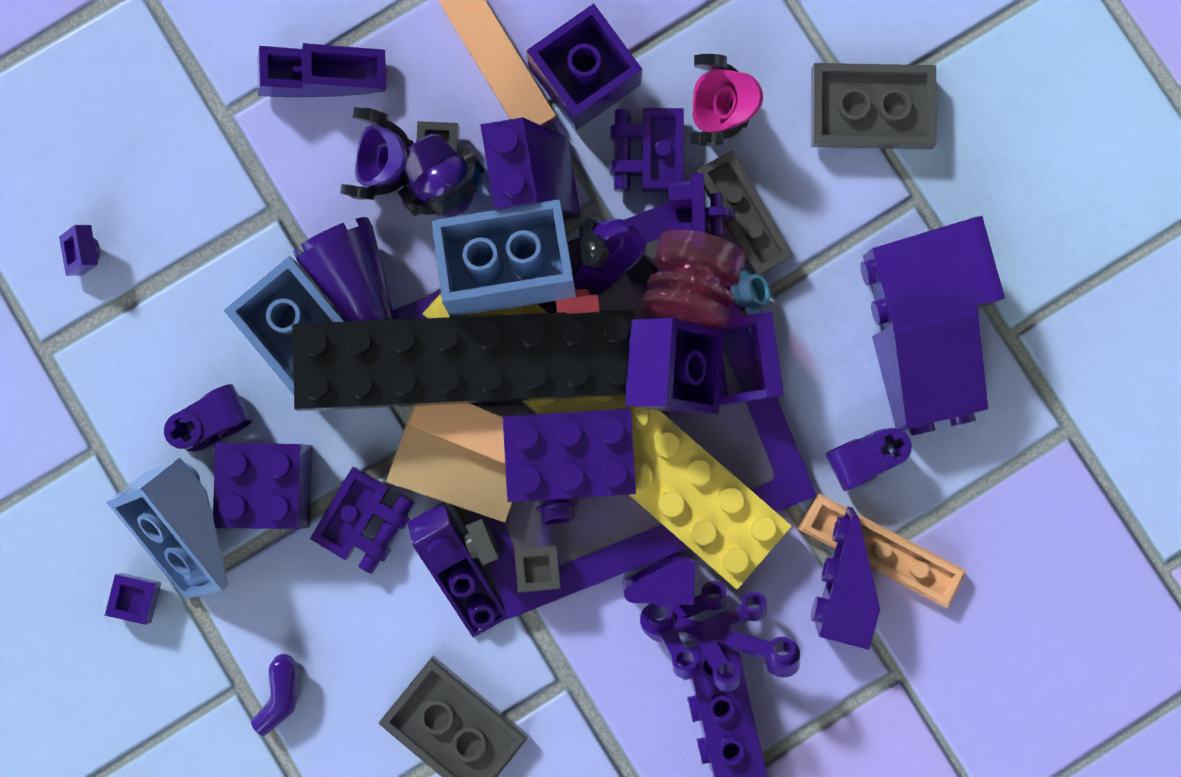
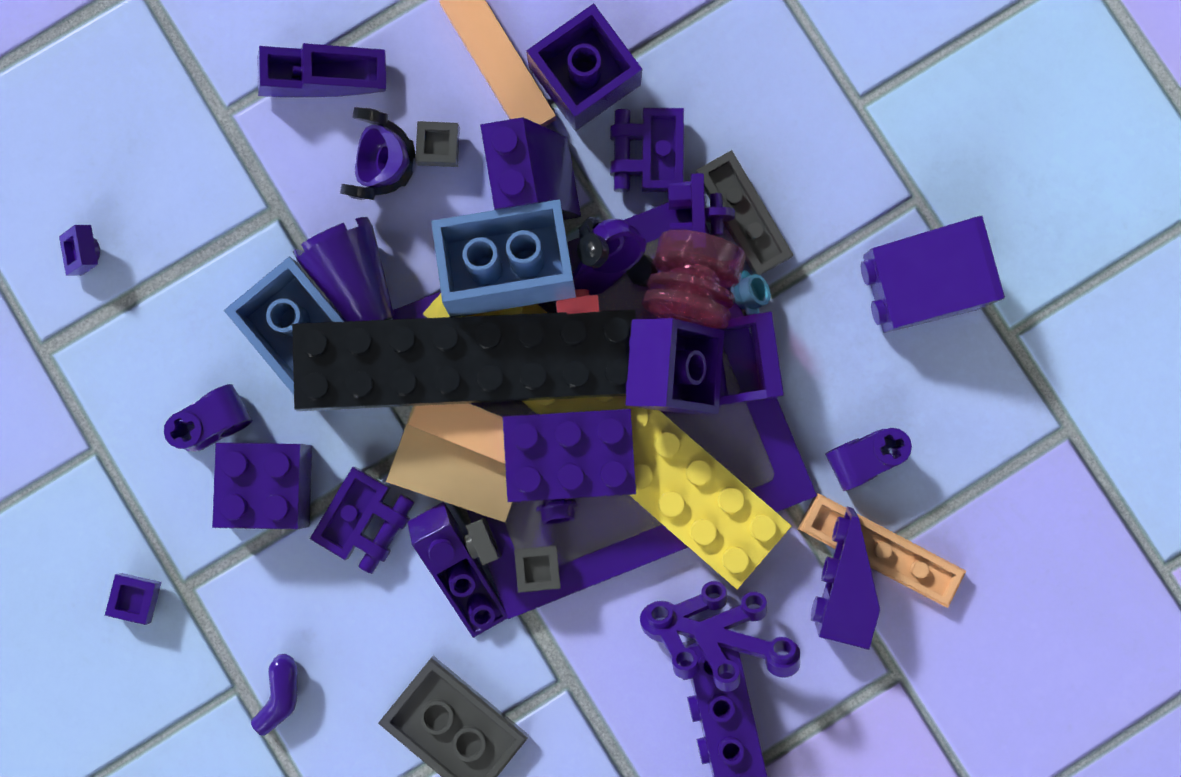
(175, 526): medium blue slope -> none
(440, 178): dark purple cap -> none
(663, 582): dark purple tile -> none
(722, 100): dark pink cap -> none
(873, 106): dark grey plate -> none
(933, 370): dark purple slope -> none

